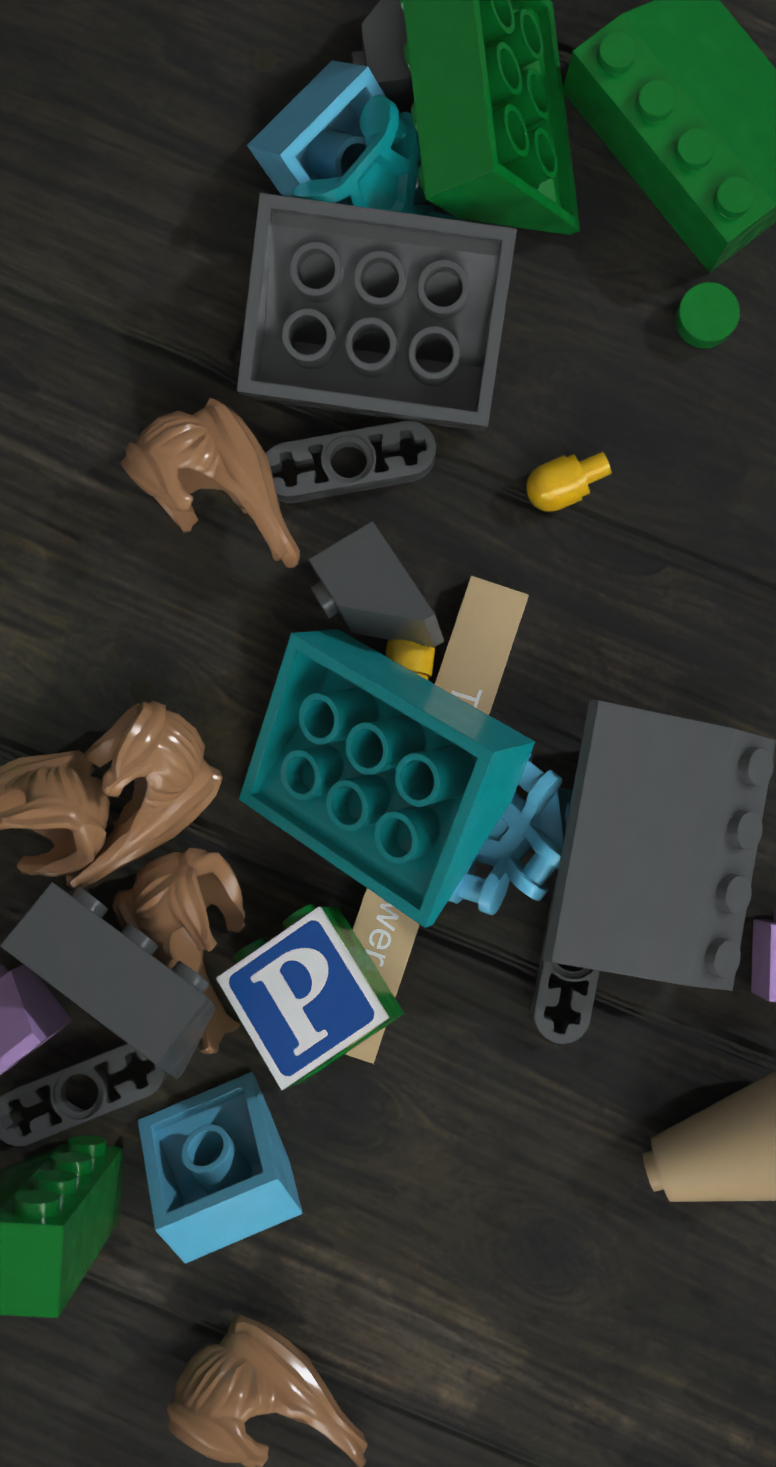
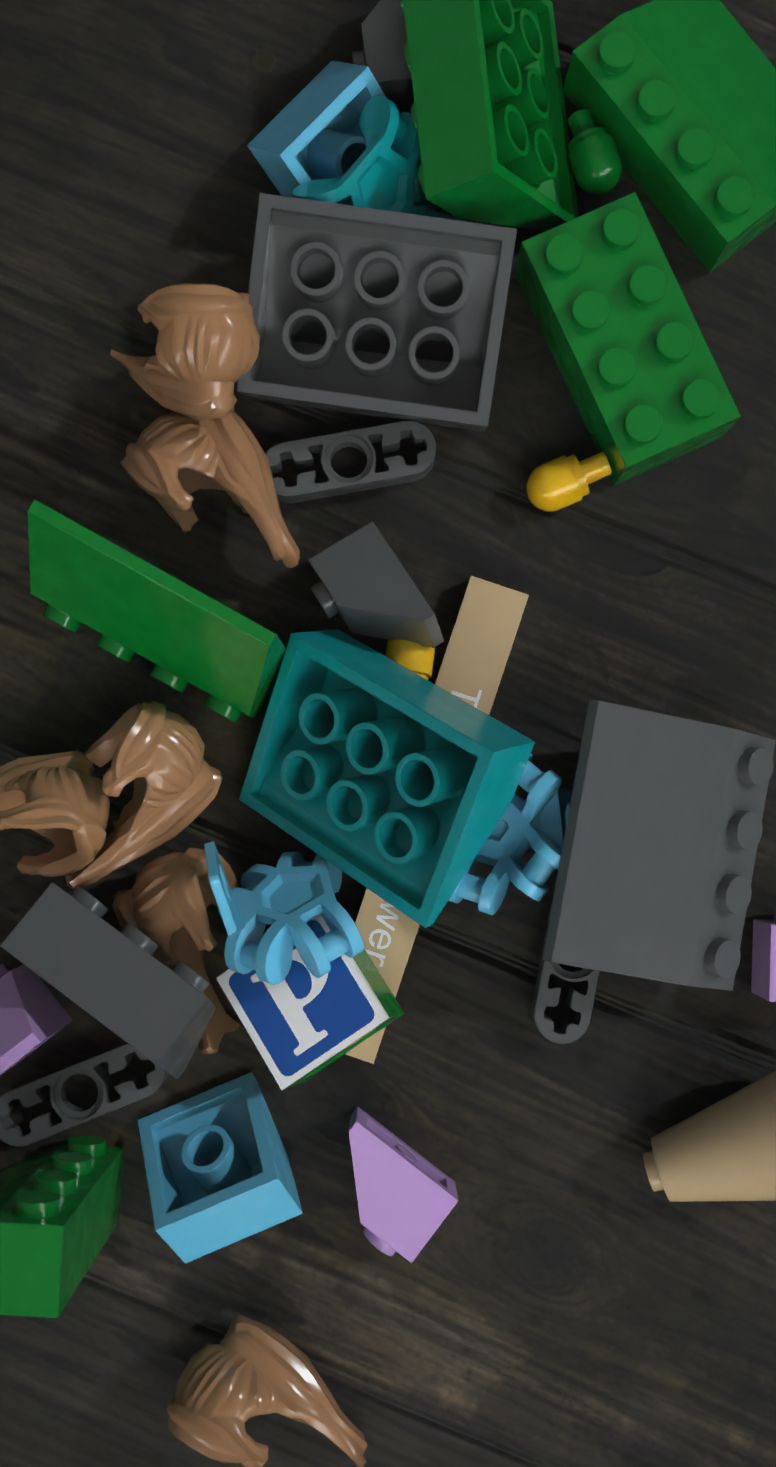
(150, 615): none -> green slope
(200, 349): none -> medium nougat hair
(287, 901): none -> medium azure piece
(396, 1189): none -> lavender slope
(593, 155): none -> green cylinder
(624, 338): none -> green brick
(707, 315): green tile -> none

